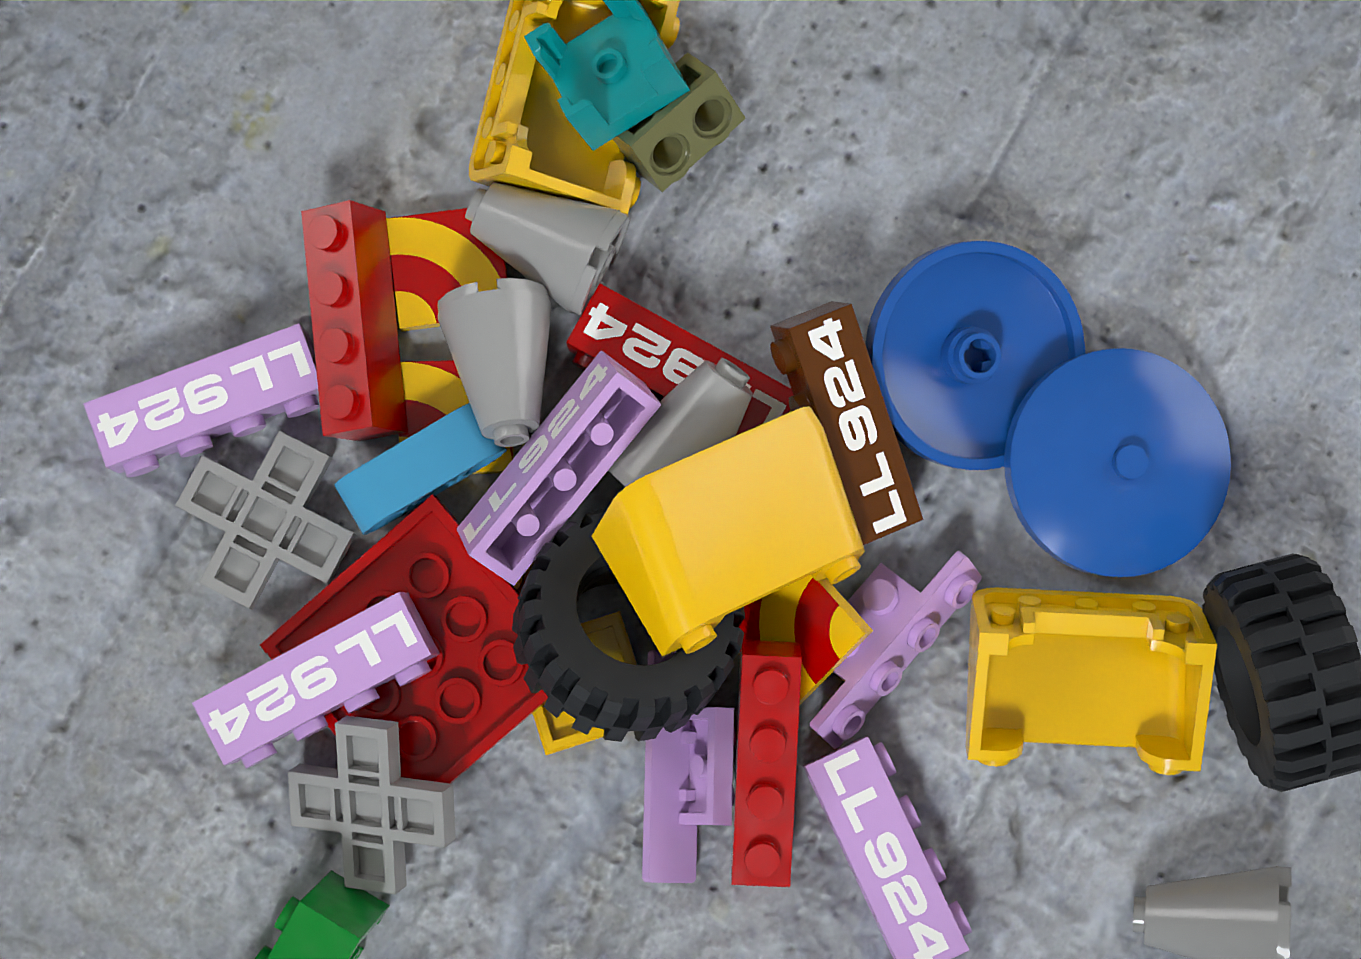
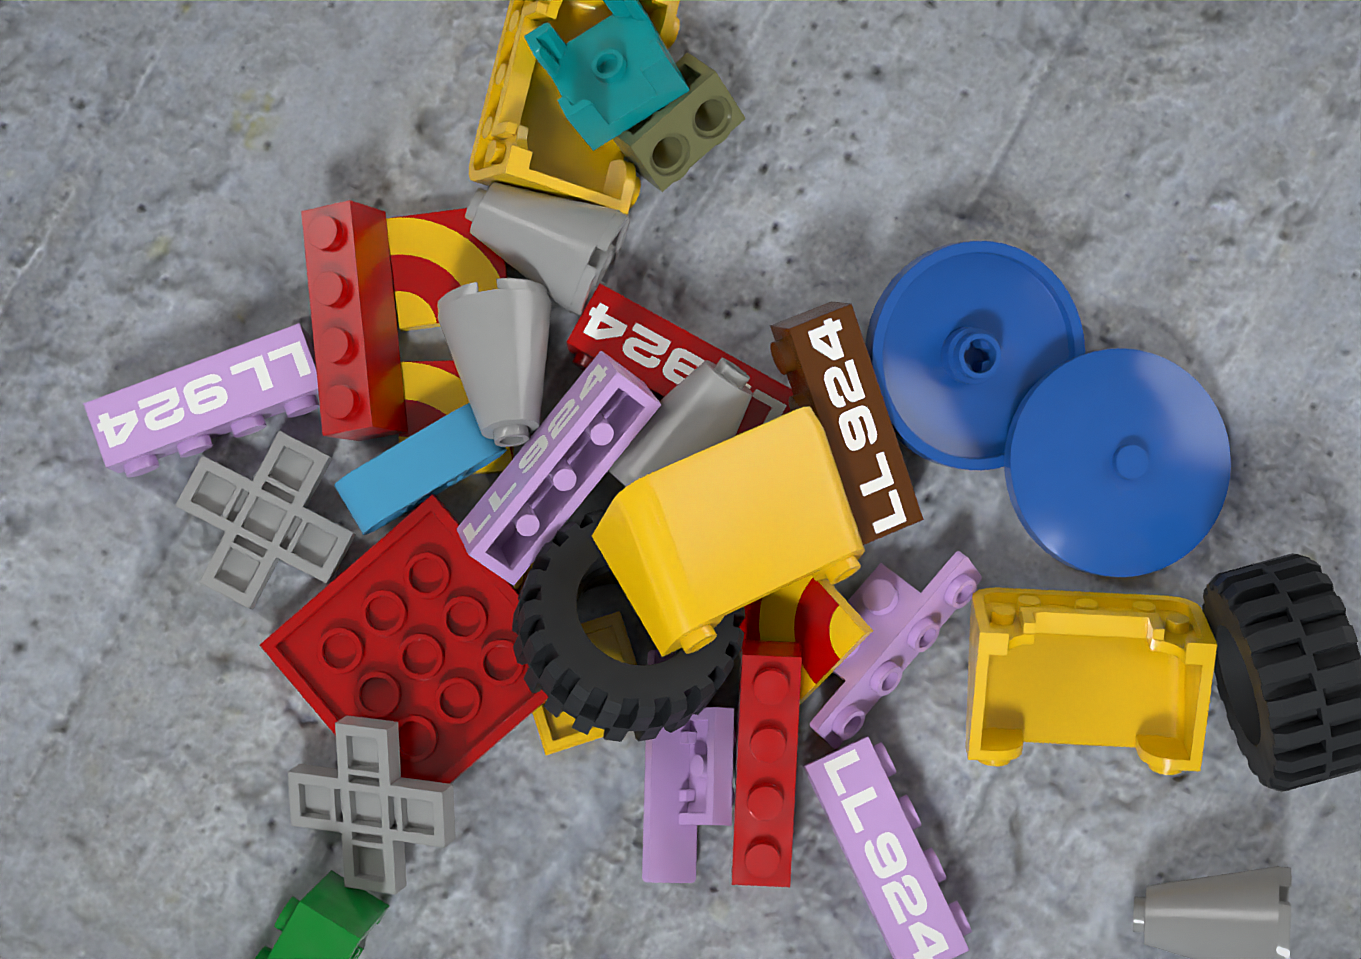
(316, 679): lavender brick -> none

